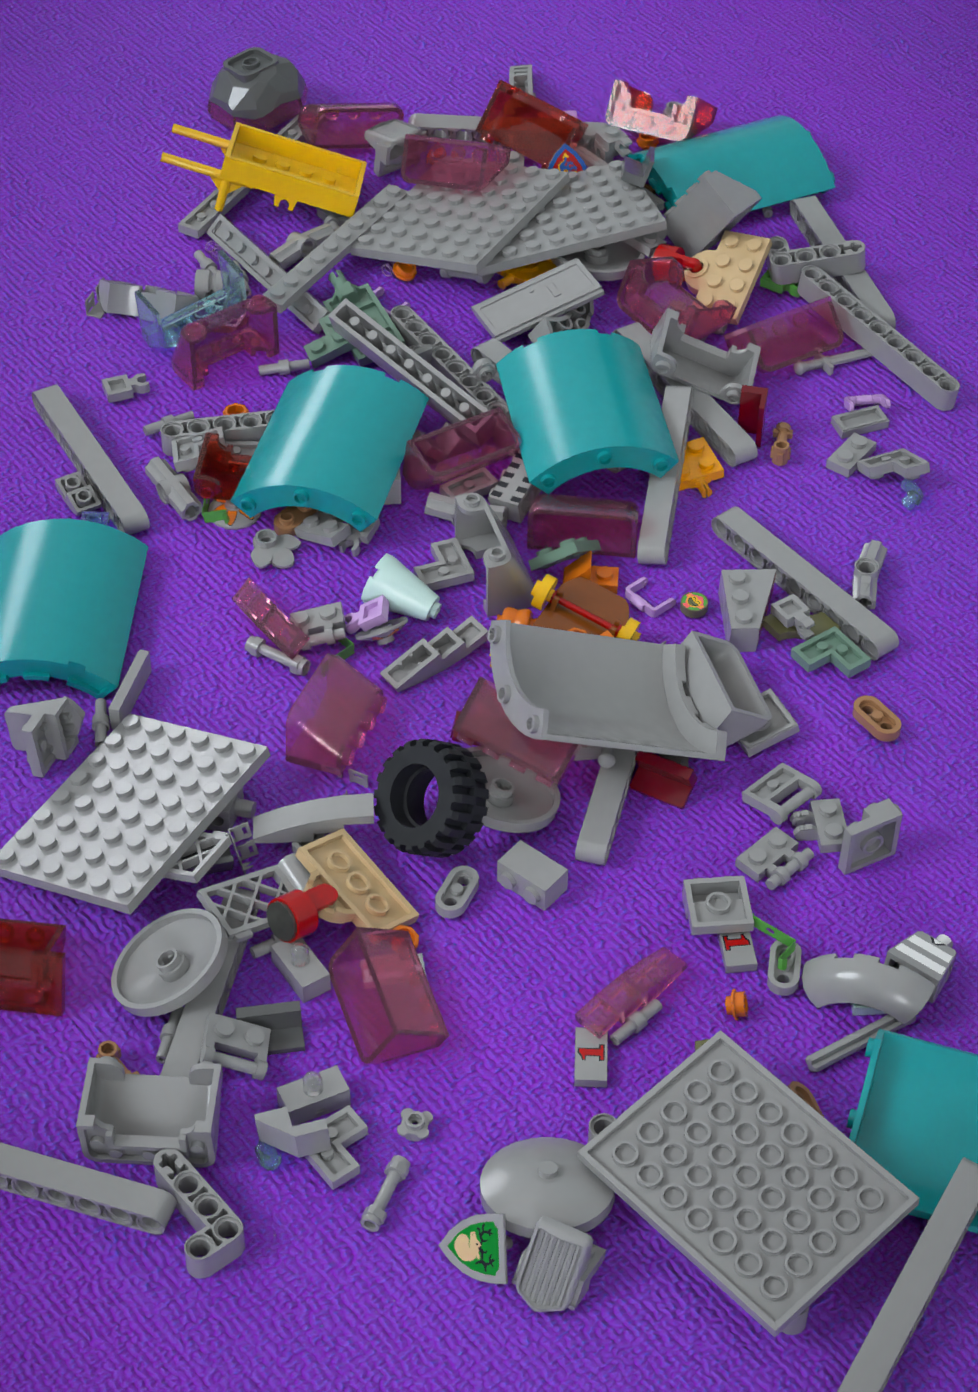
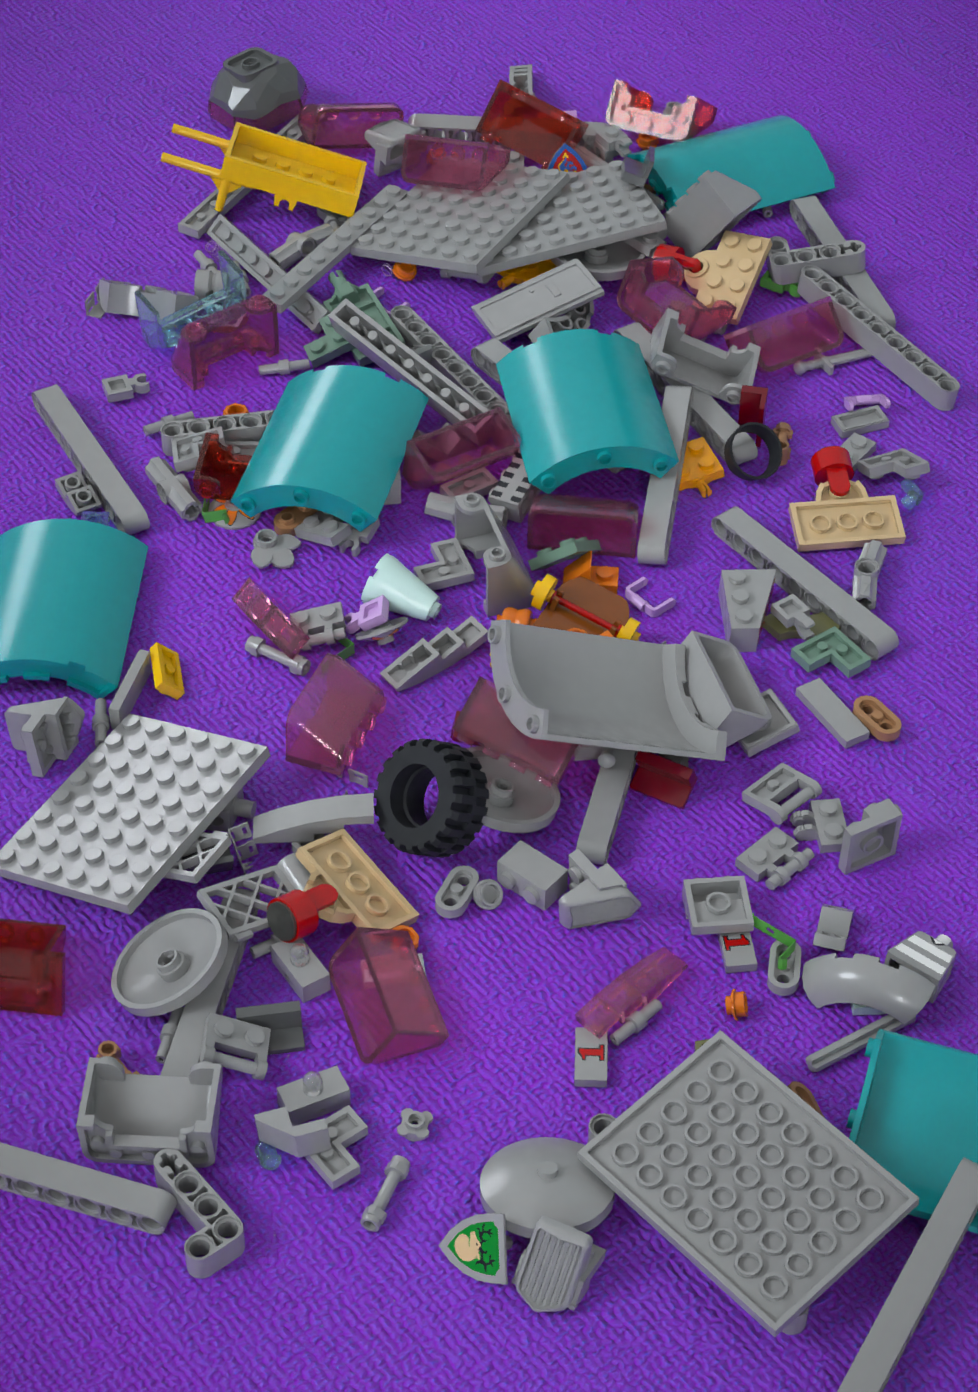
(166, 671): none -> yellow plate
(484, 370): light grey plate -> none
(487, 894): none -> light grey plate
(594, 895): none -> light grey piece
(694, 604): tile -> none
(772, 443): none -> black tyre
(832, 713): none -> light grey tile
(833, 927): none -> light grey slope
(842, 510): none -> tan plate

